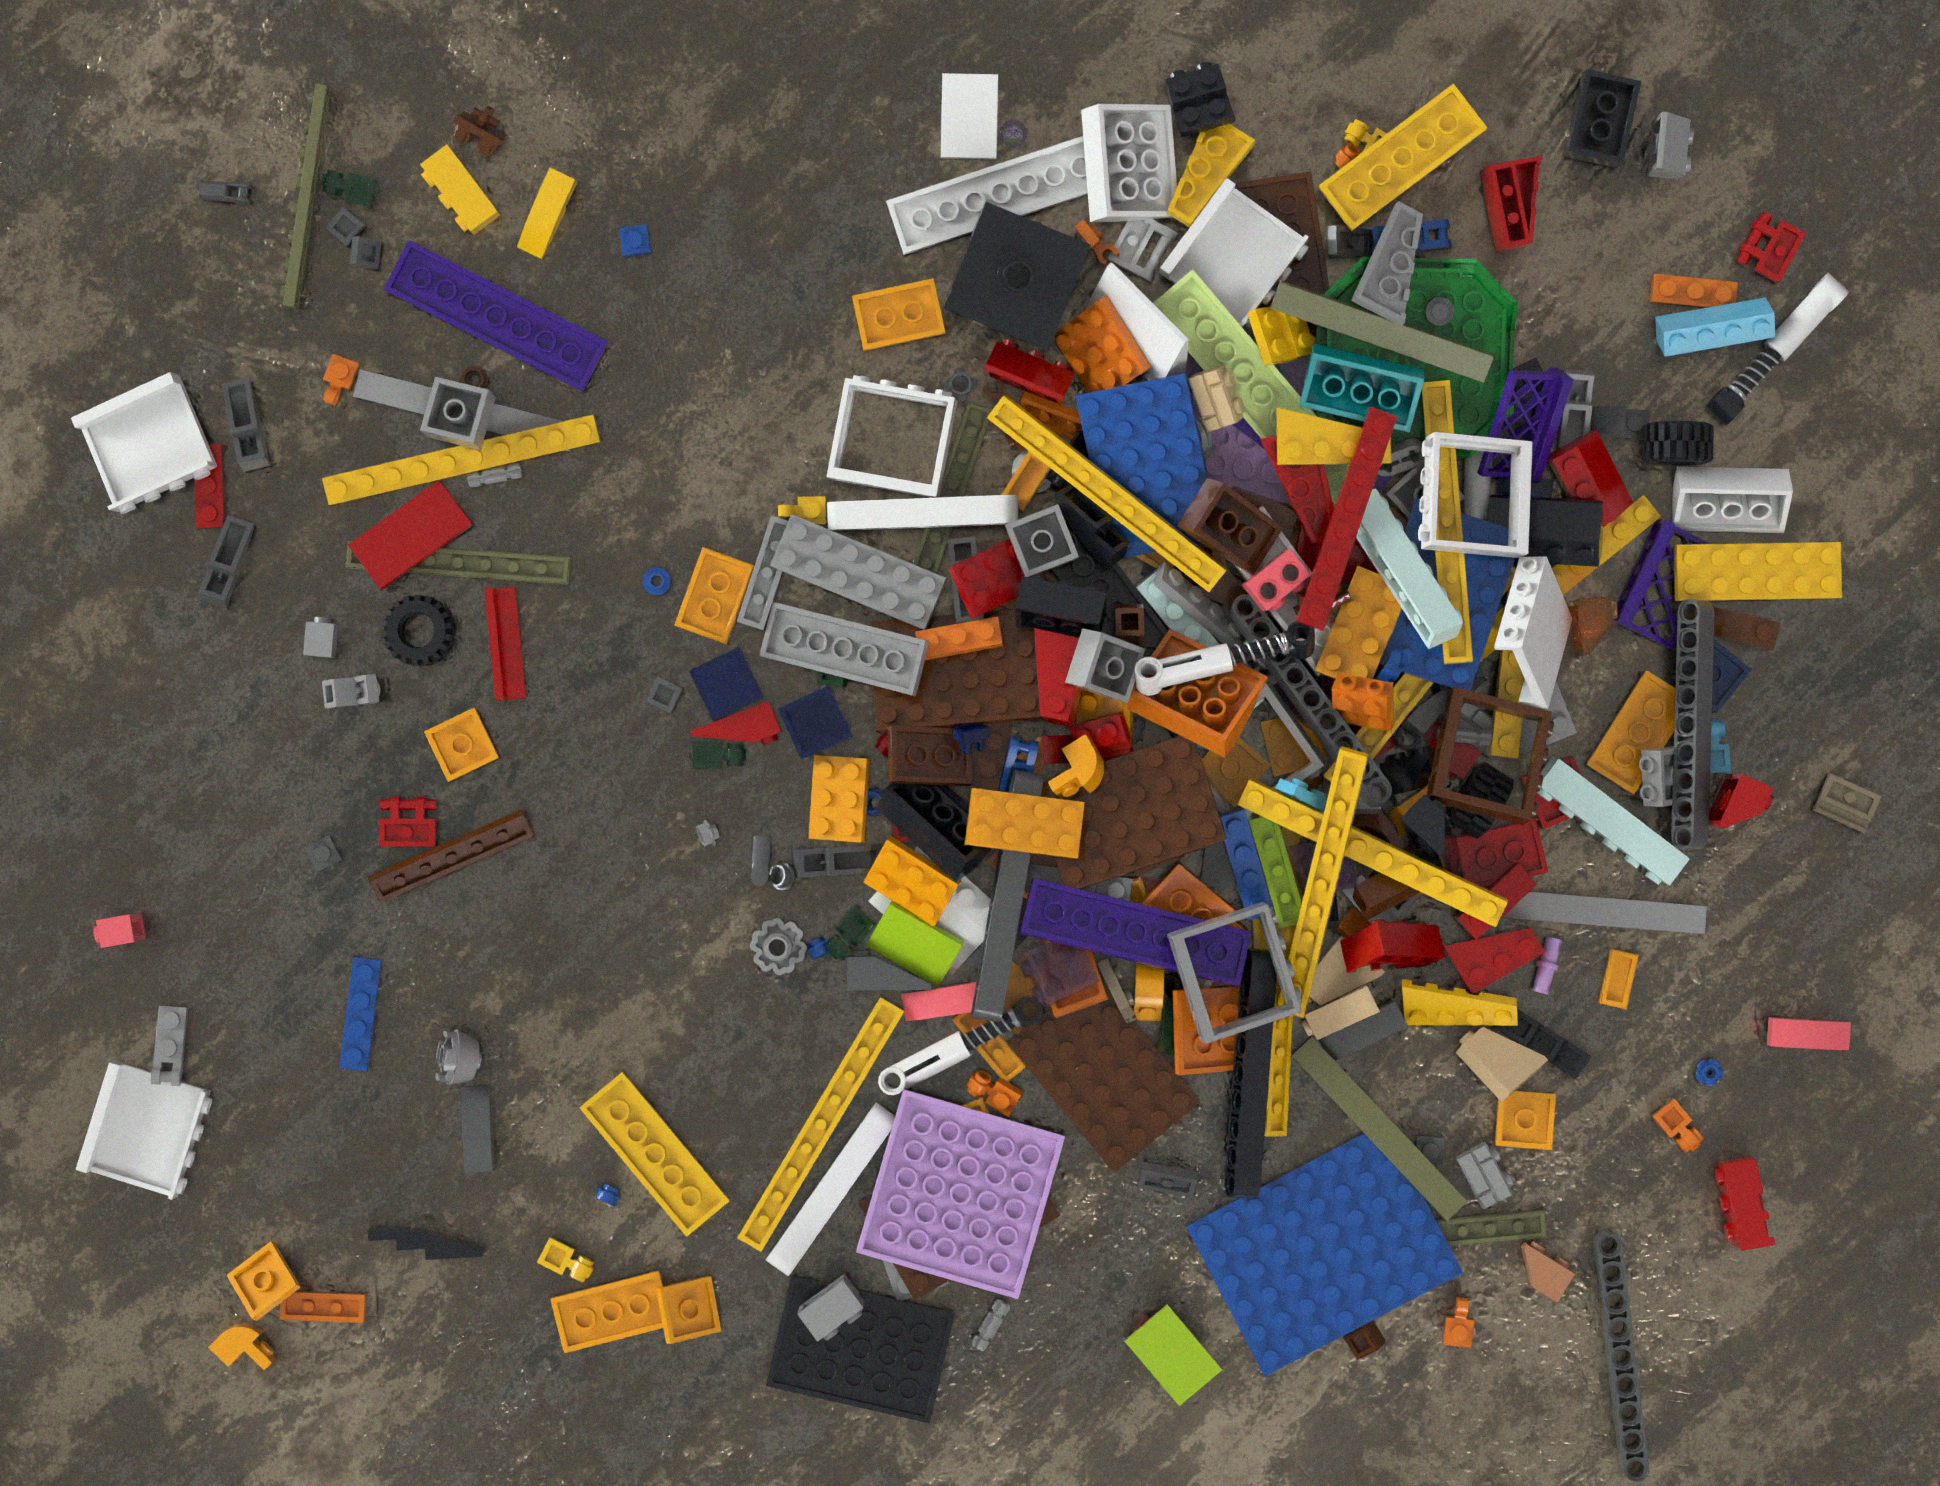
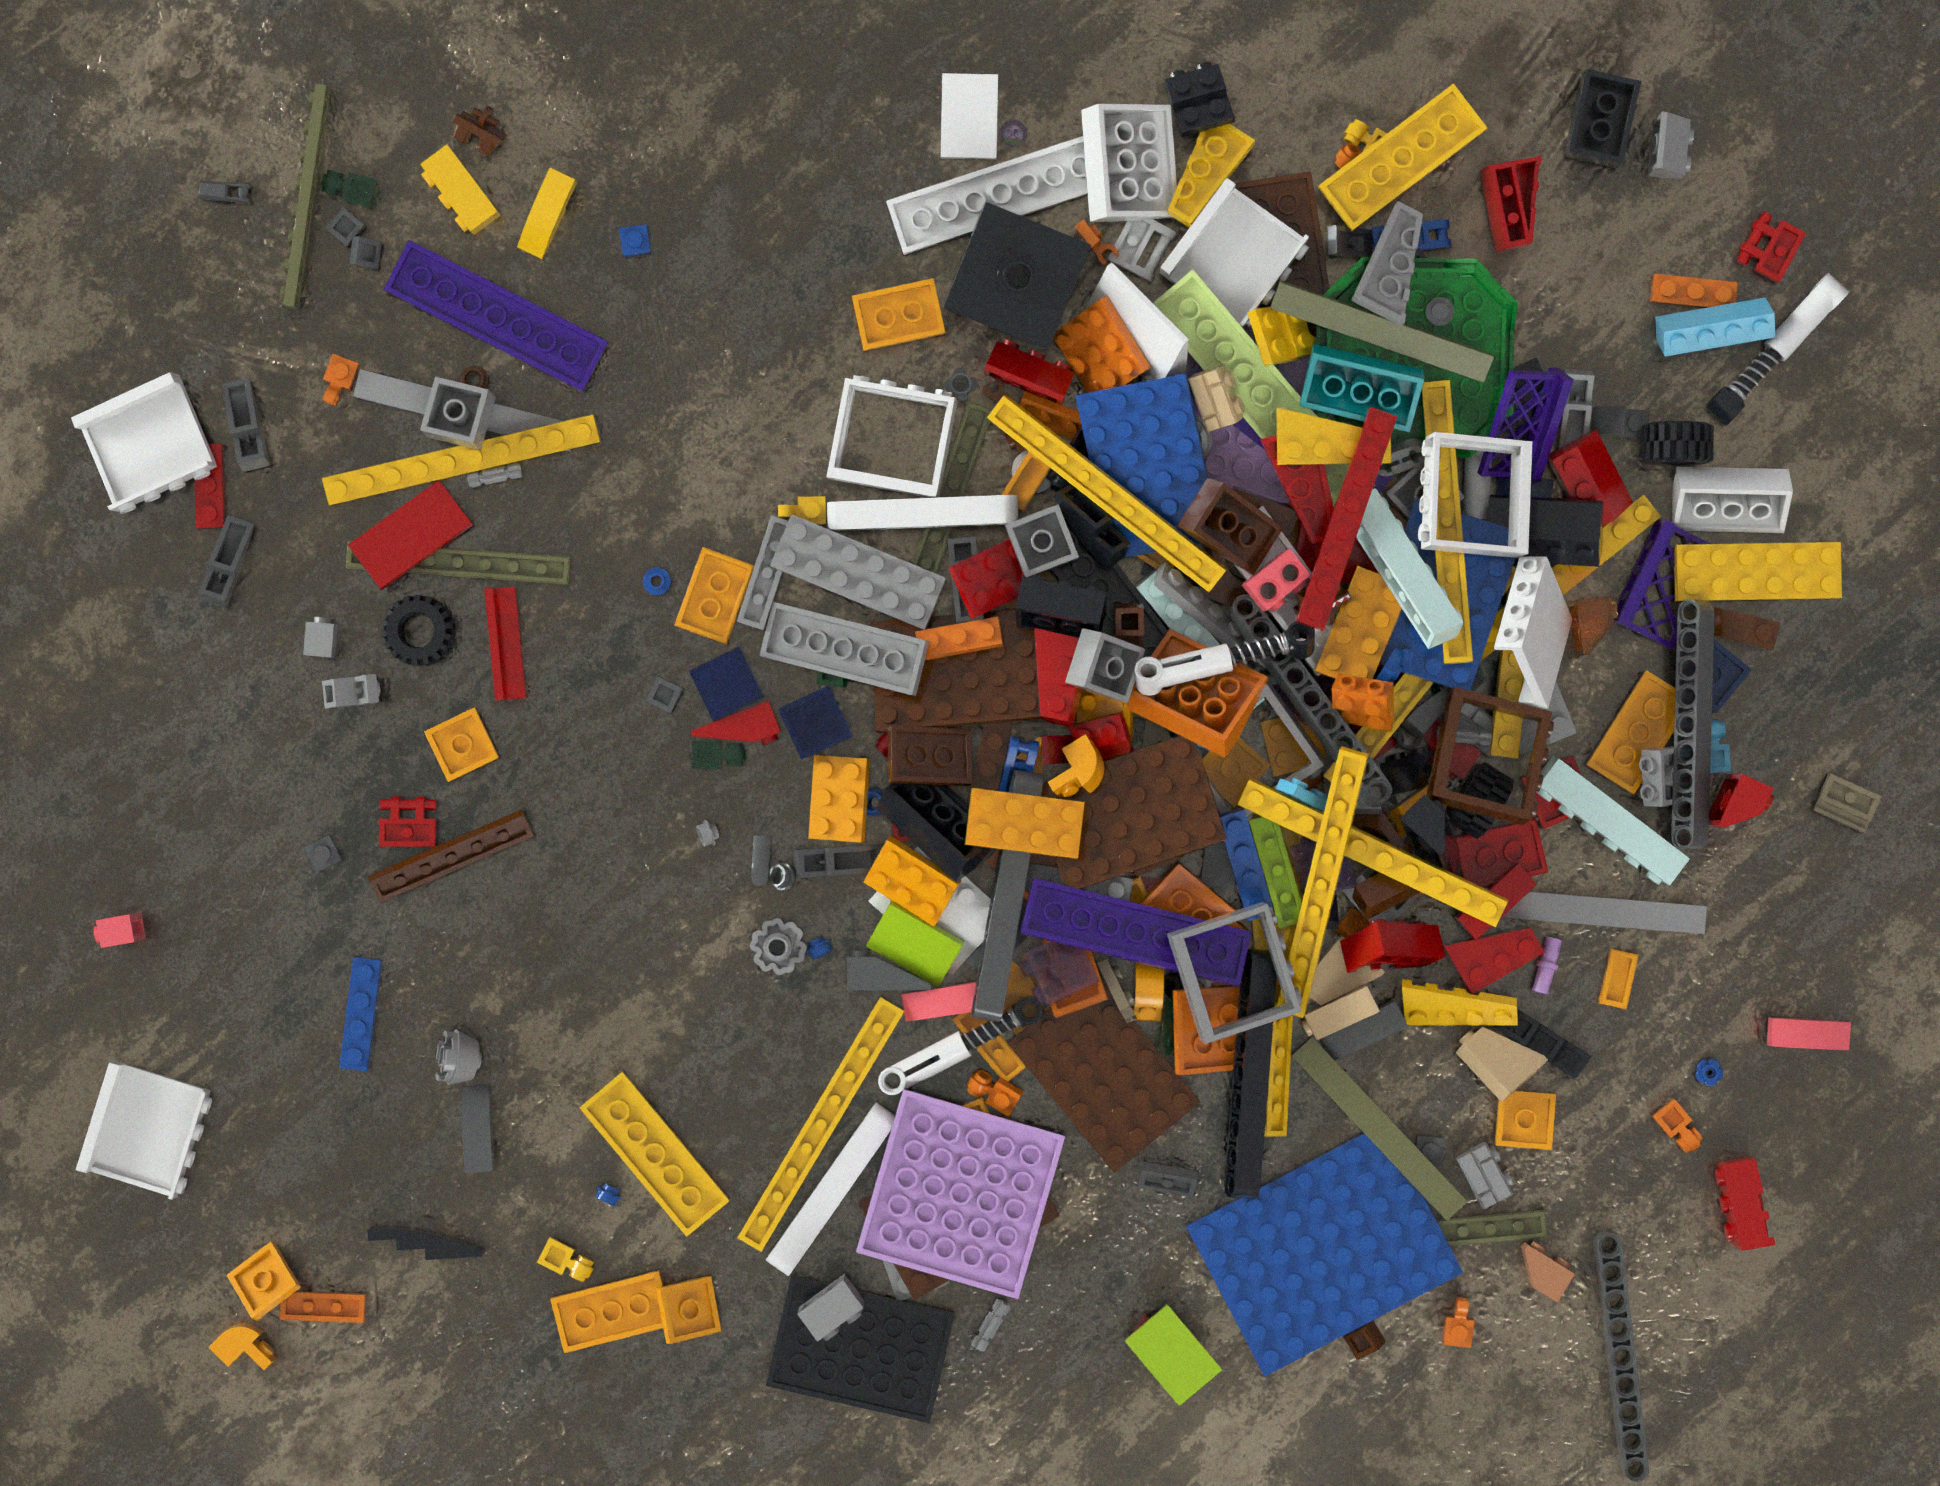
(169, 1044): light grey plate -> none
(854, 929): clear green plate -> none
(970, 734): clear blue tile -> none

